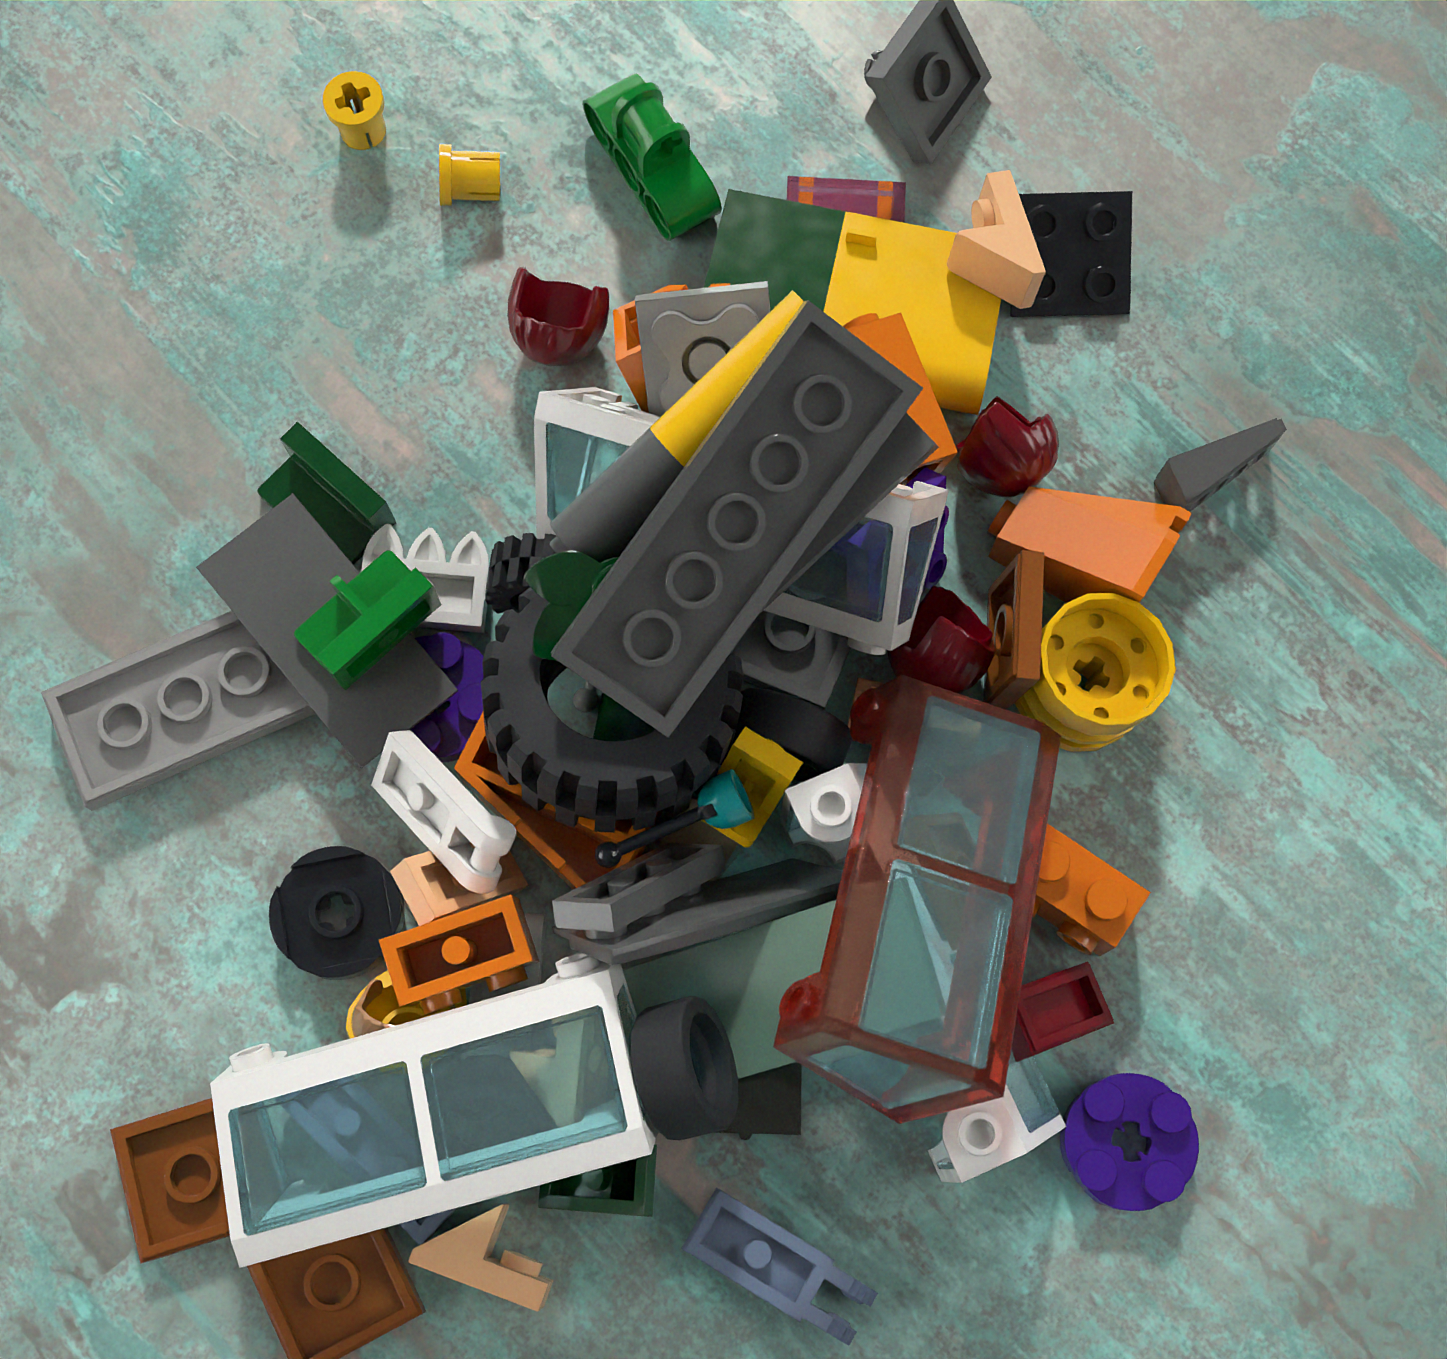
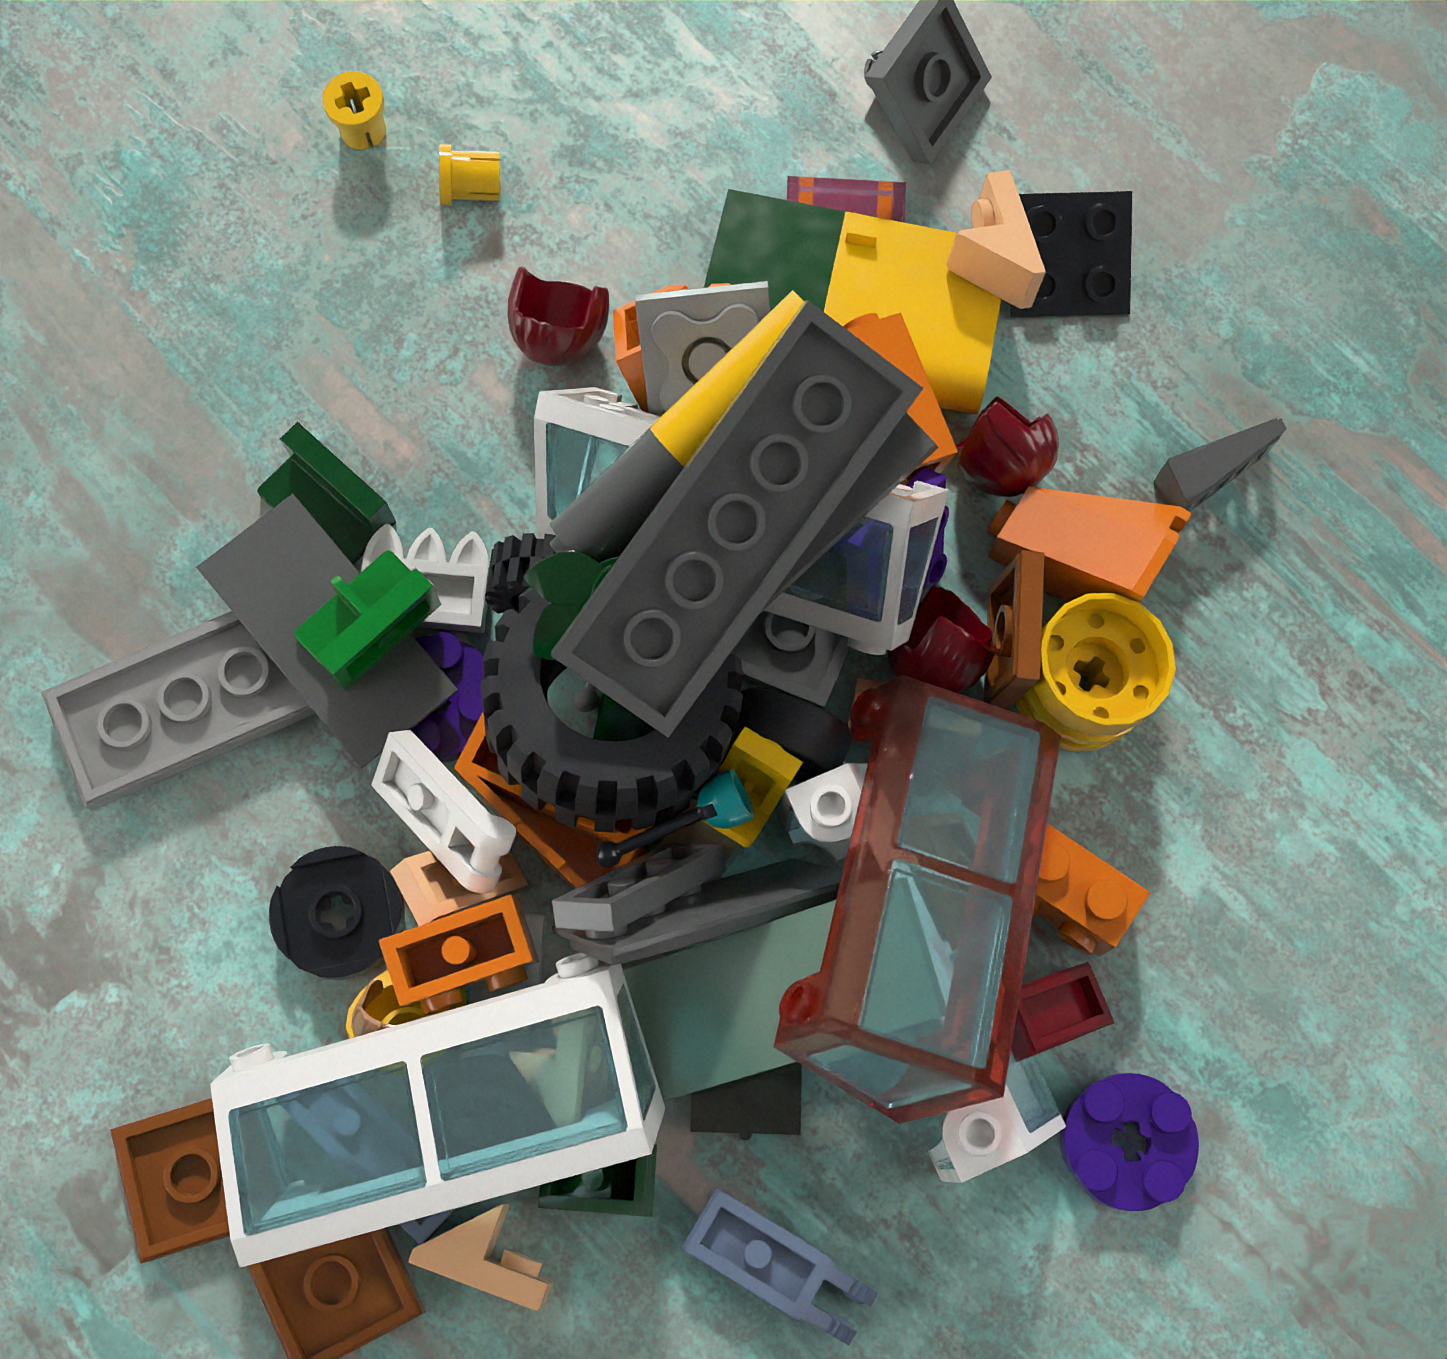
(652, 155): green beam -> none
(684, 1068): black tyre -> none

